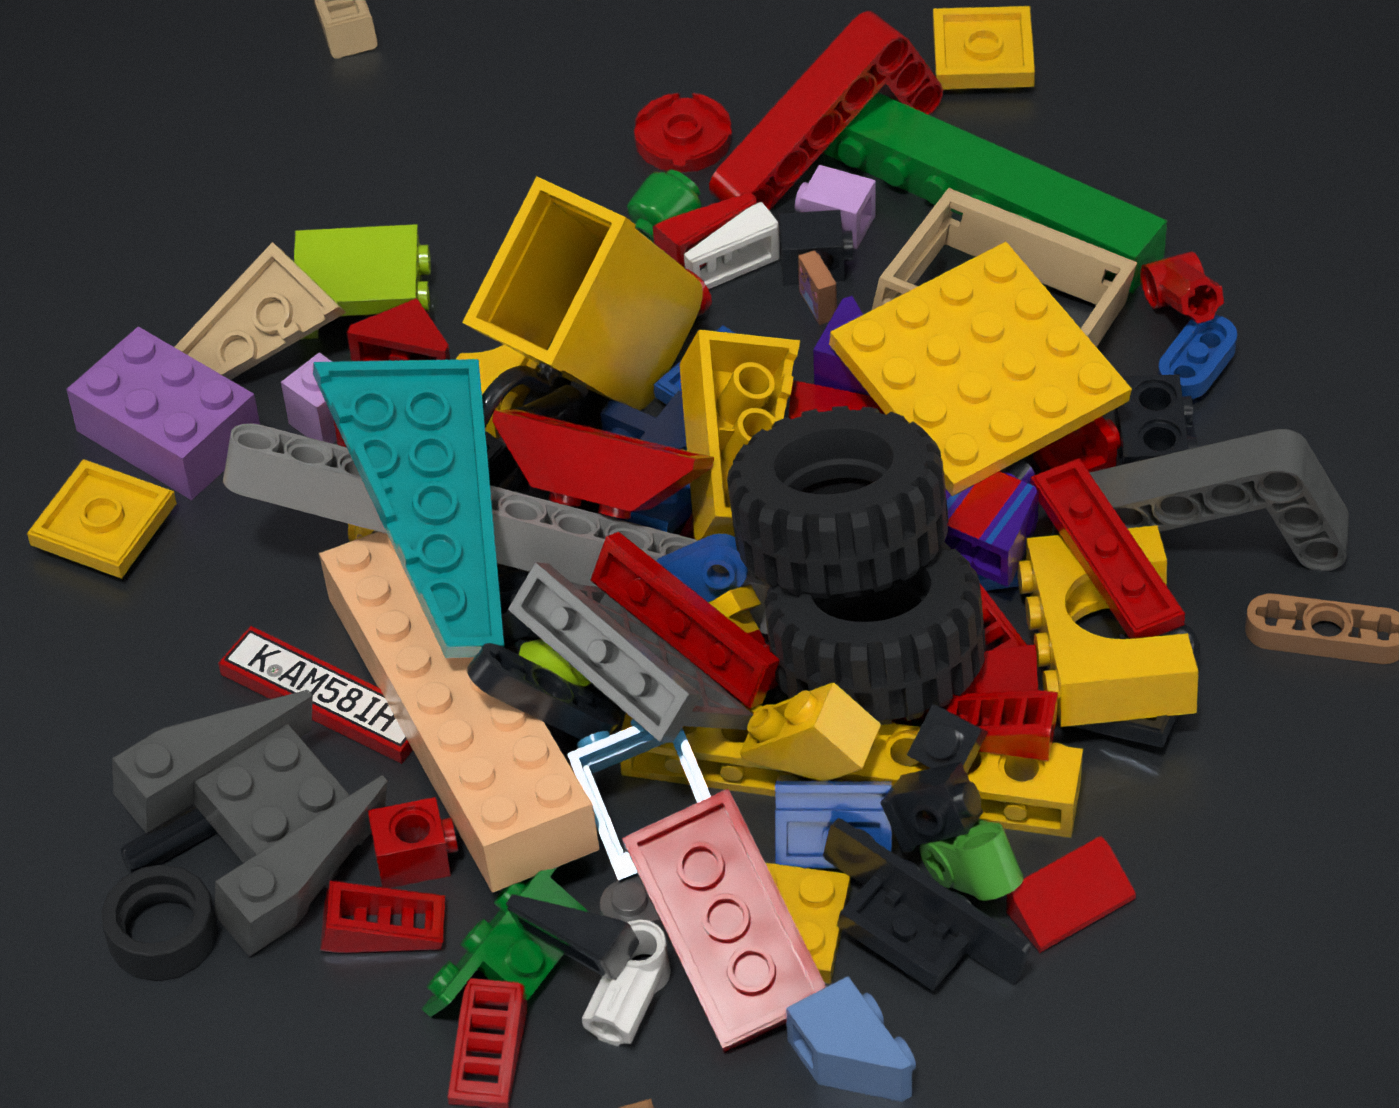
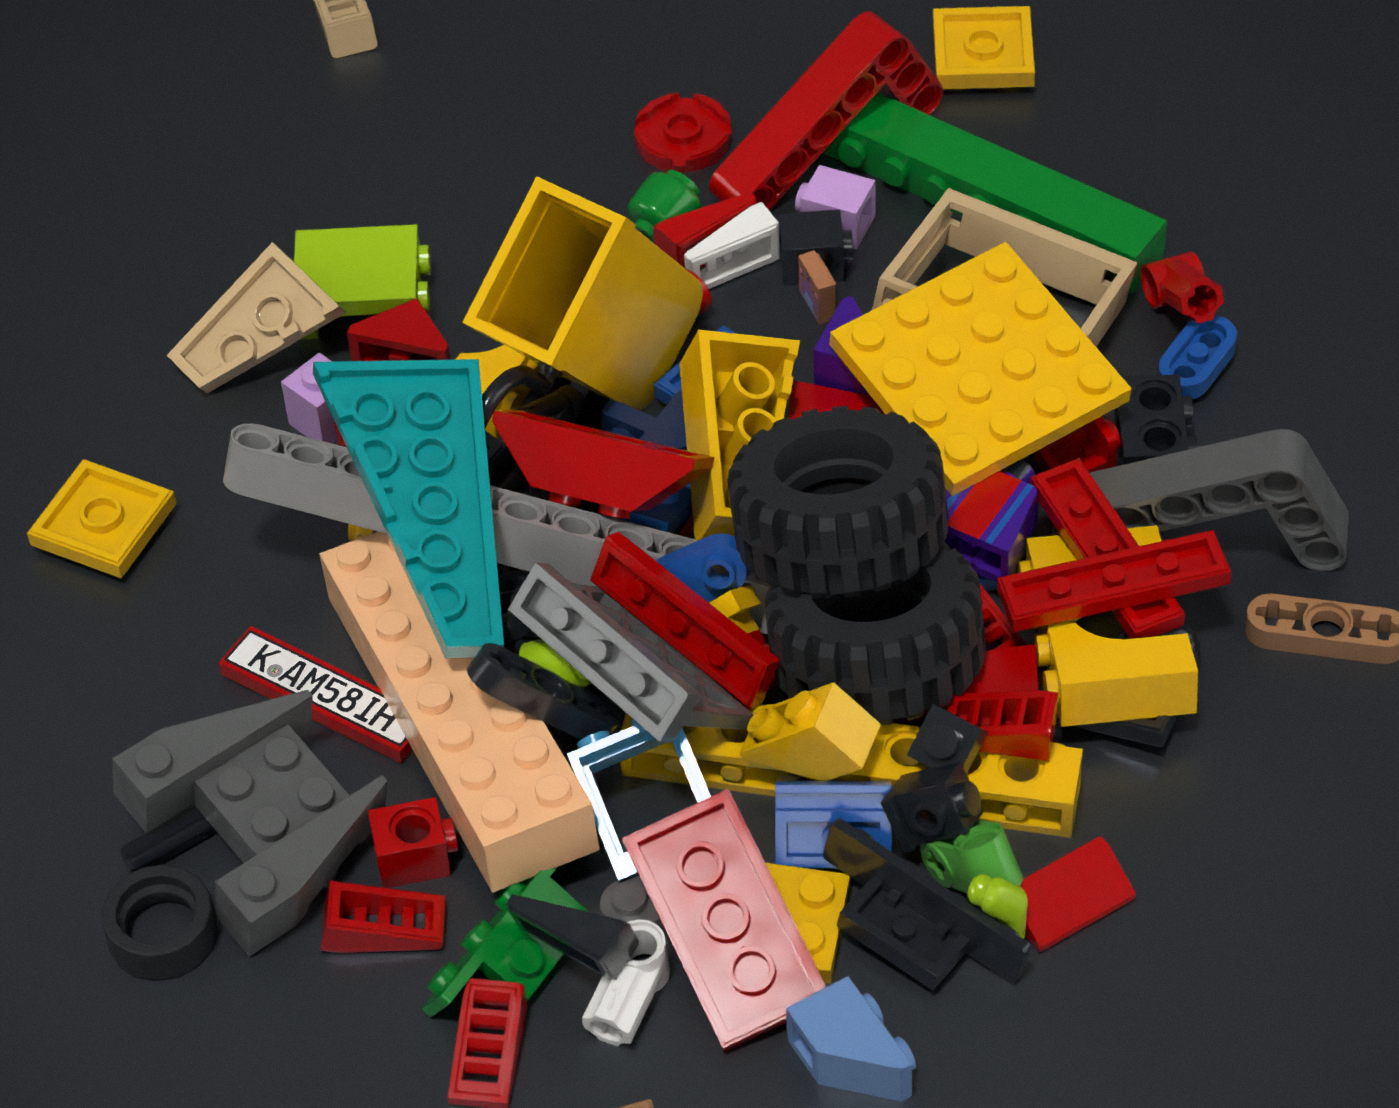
(161, 411): medium lavender brick -> none
(1000, 900): none -> lime arm
(1113, 581): none -> red tile

